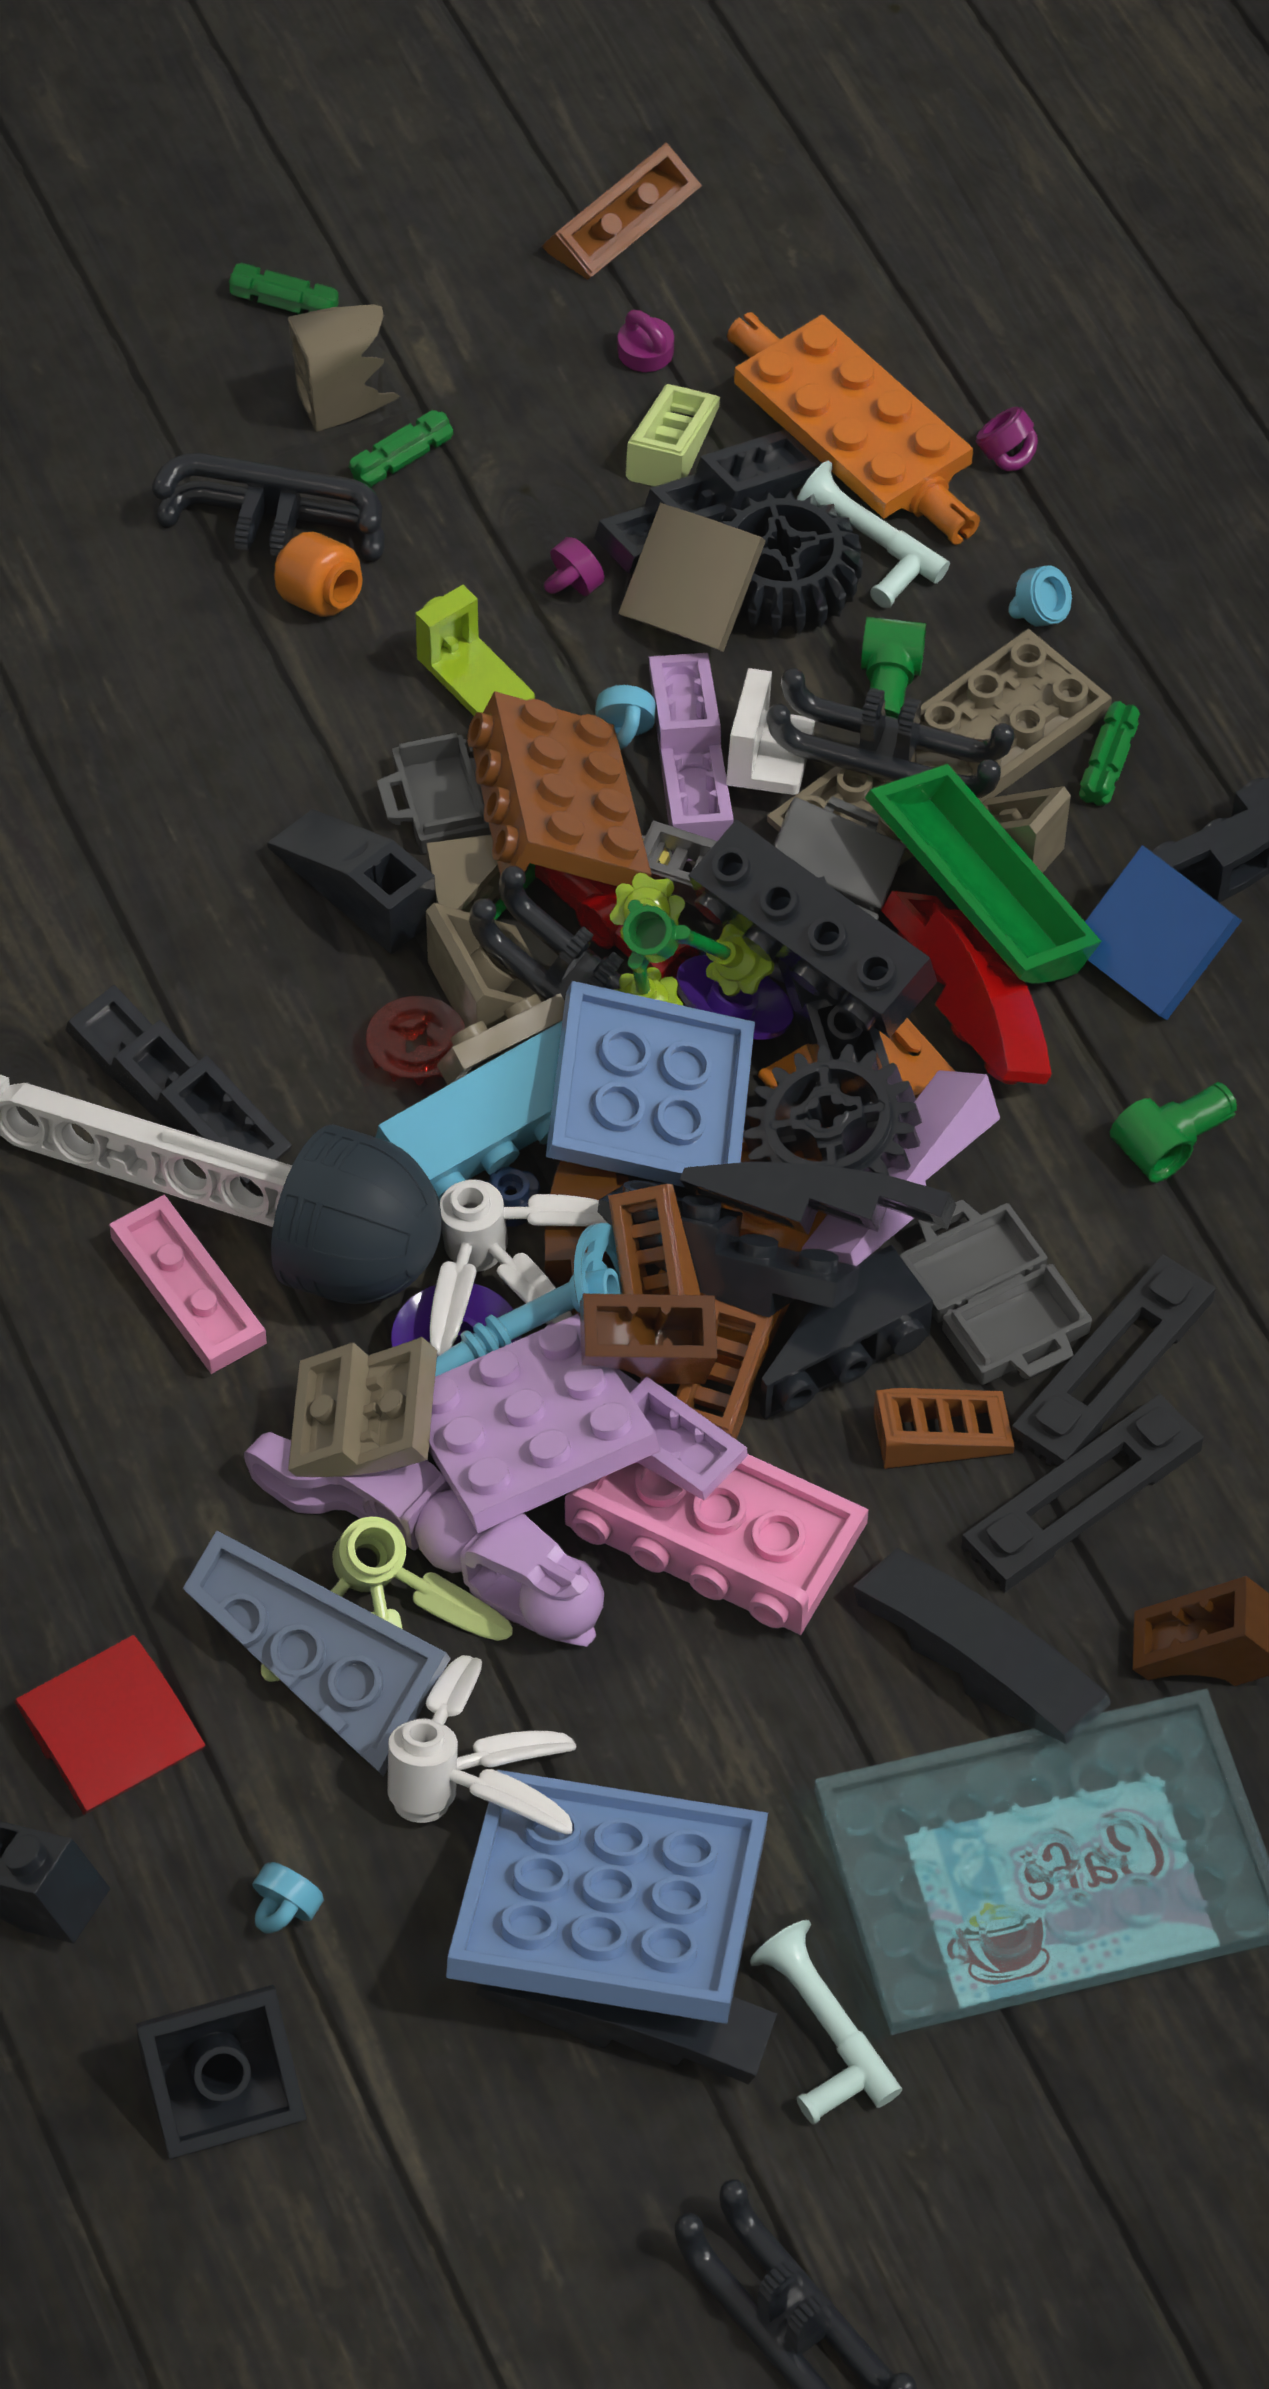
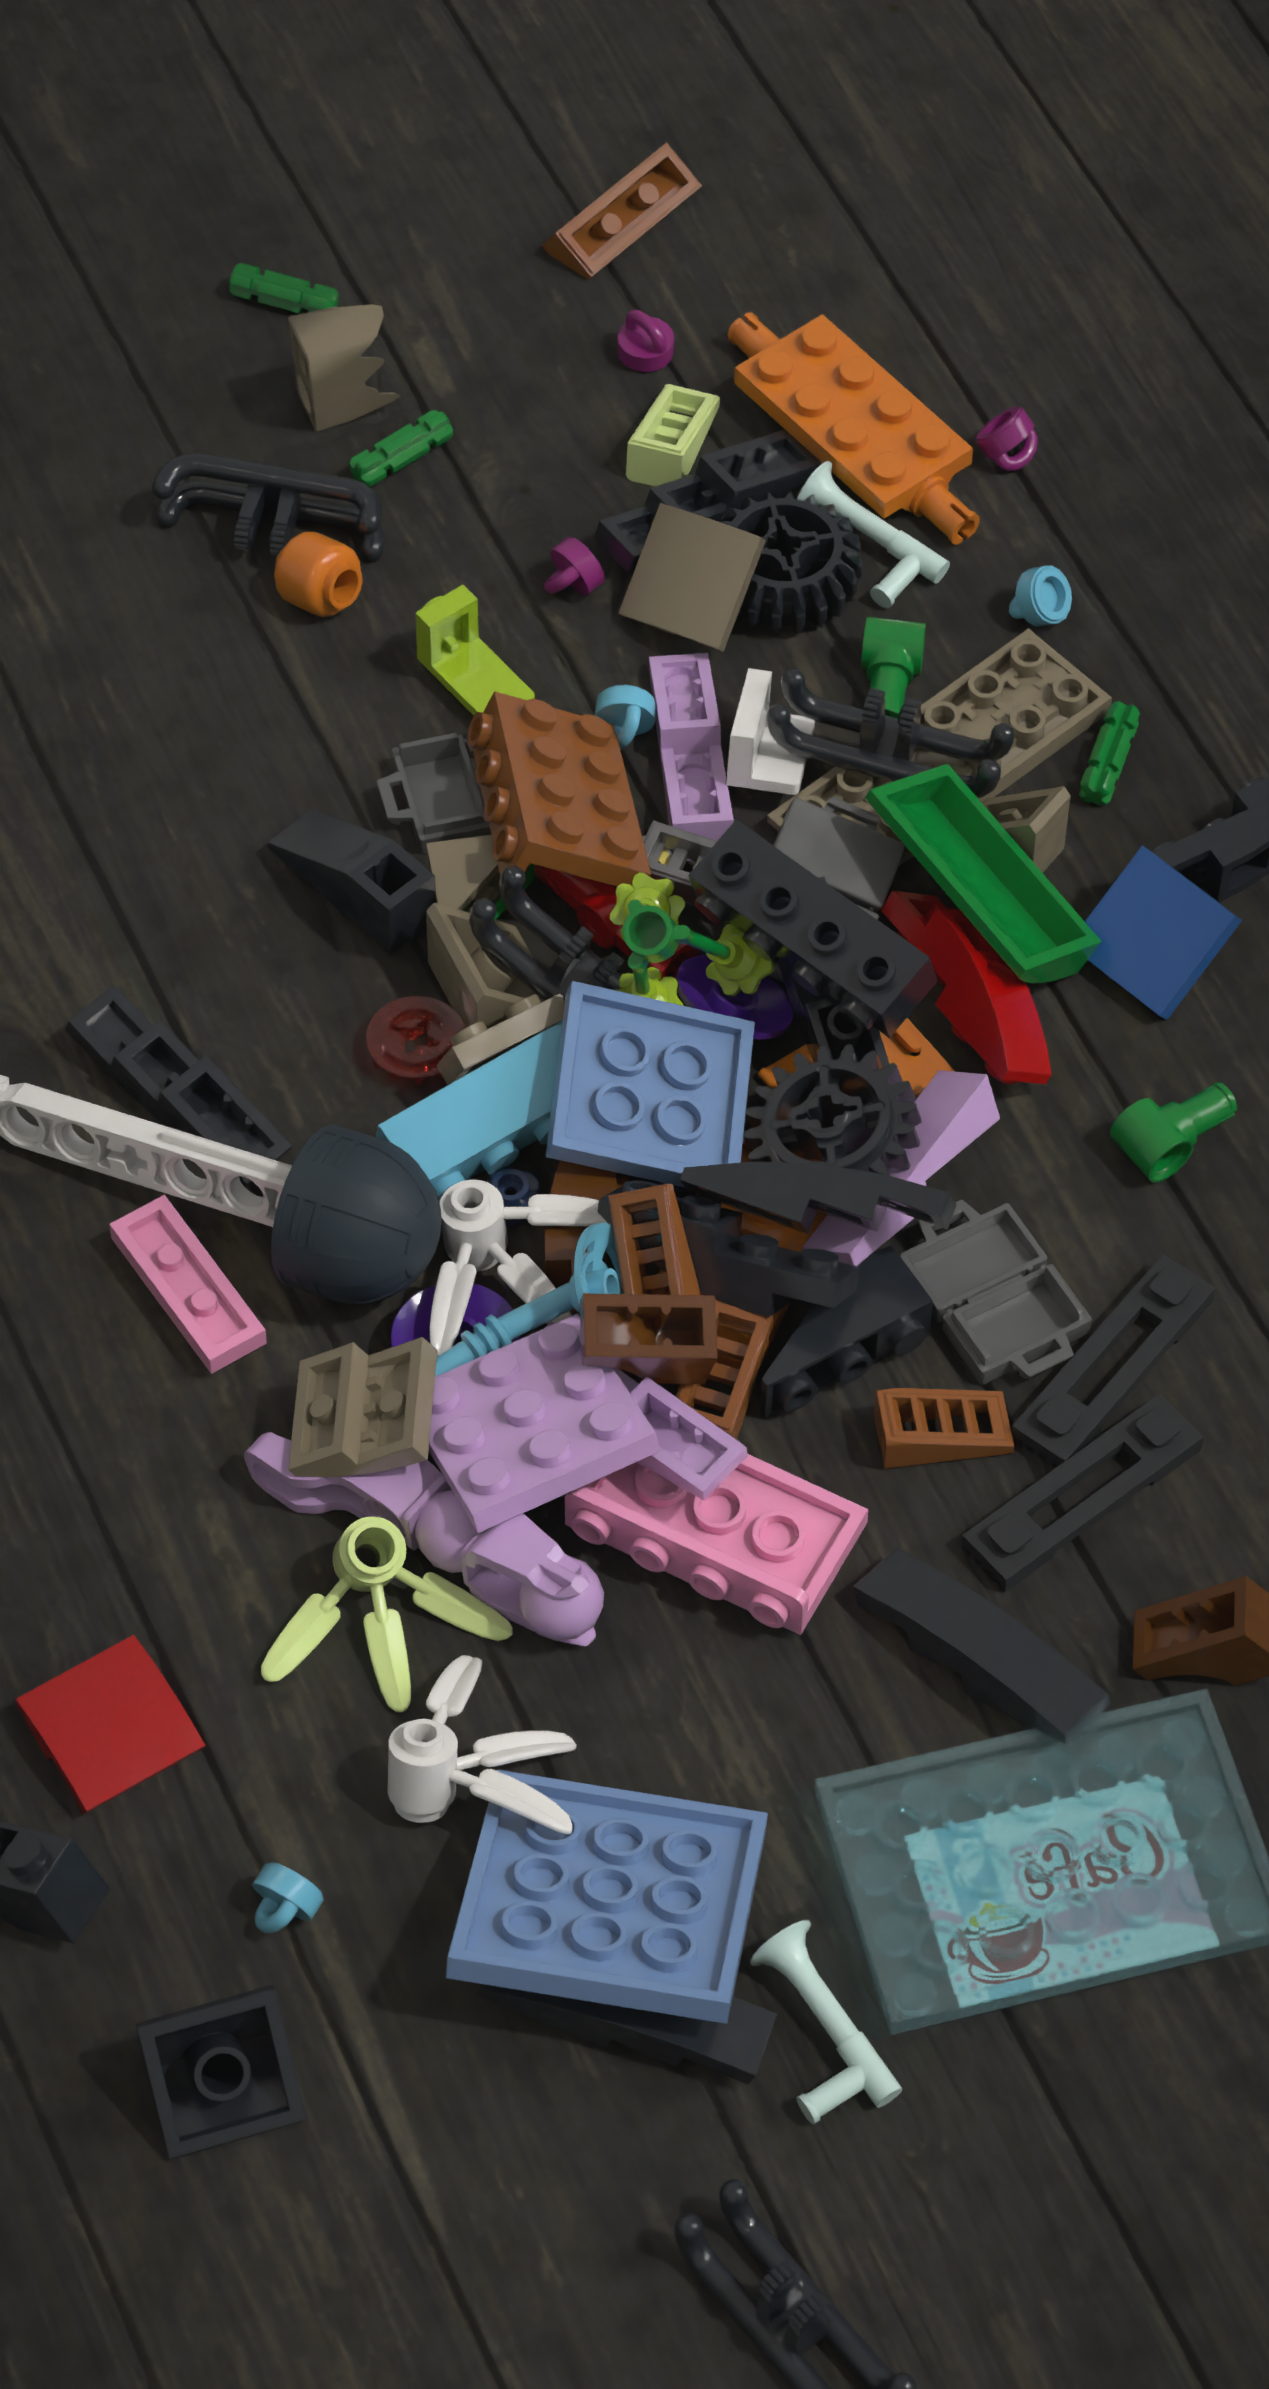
(328, 1651): sand blue wing -> none

